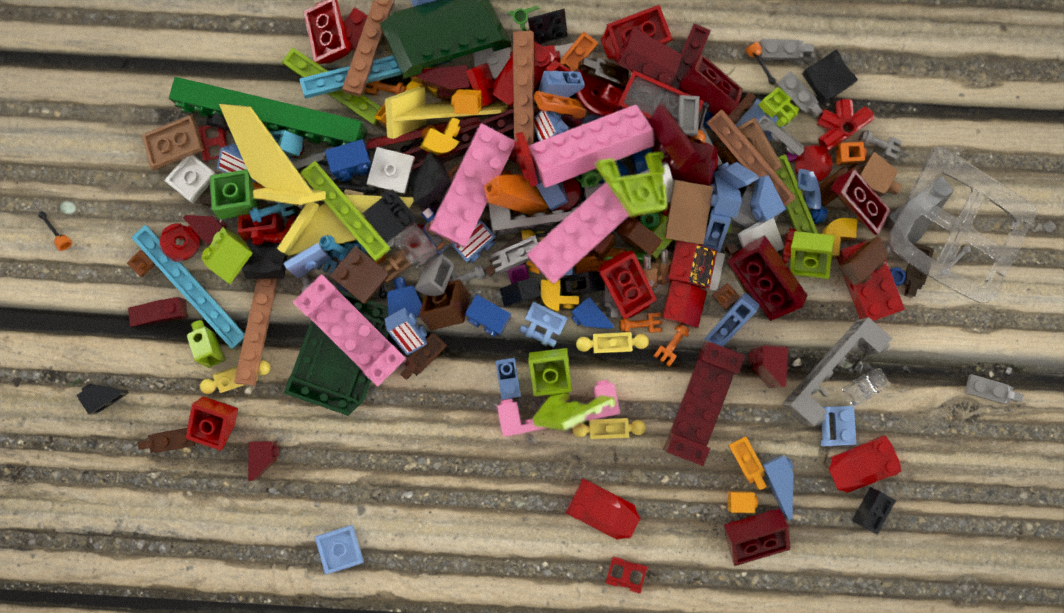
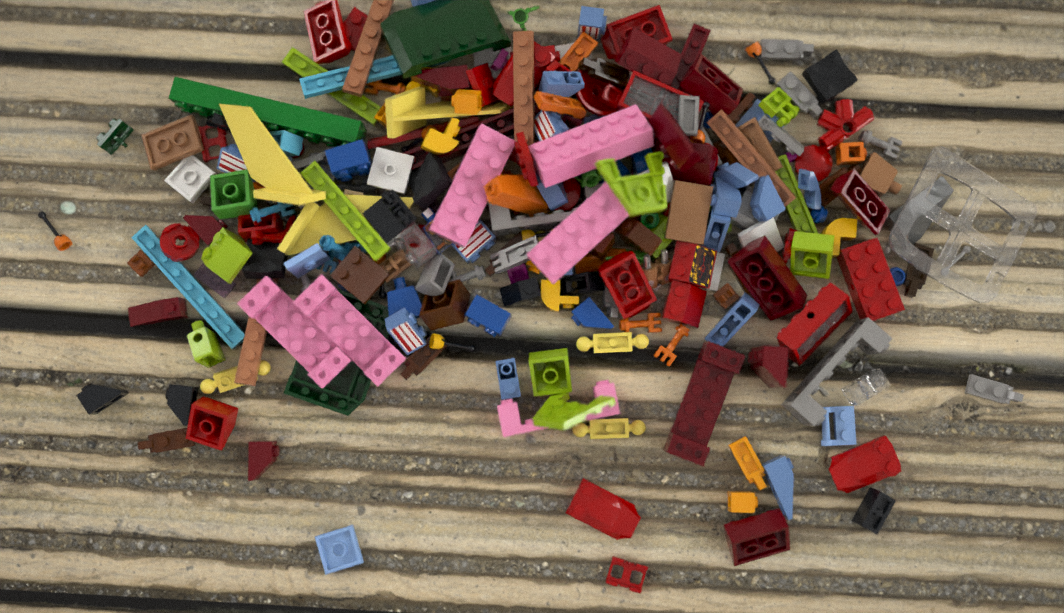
(115, 136): none -> dark green hips
(180, 400): none -> black slope
(214, 281): none -> plate
(295, 331): none -> bright pink plate
(437, 342): none -> hinge
(500, 60): none -> magenta plate
(546, 319): light blue plate -> none
(548, 26): black hinge -> none
(592, 22): none -> medium blue brick
(815, 323): none -> red brick
(865, 261): reddish brown slope -> none

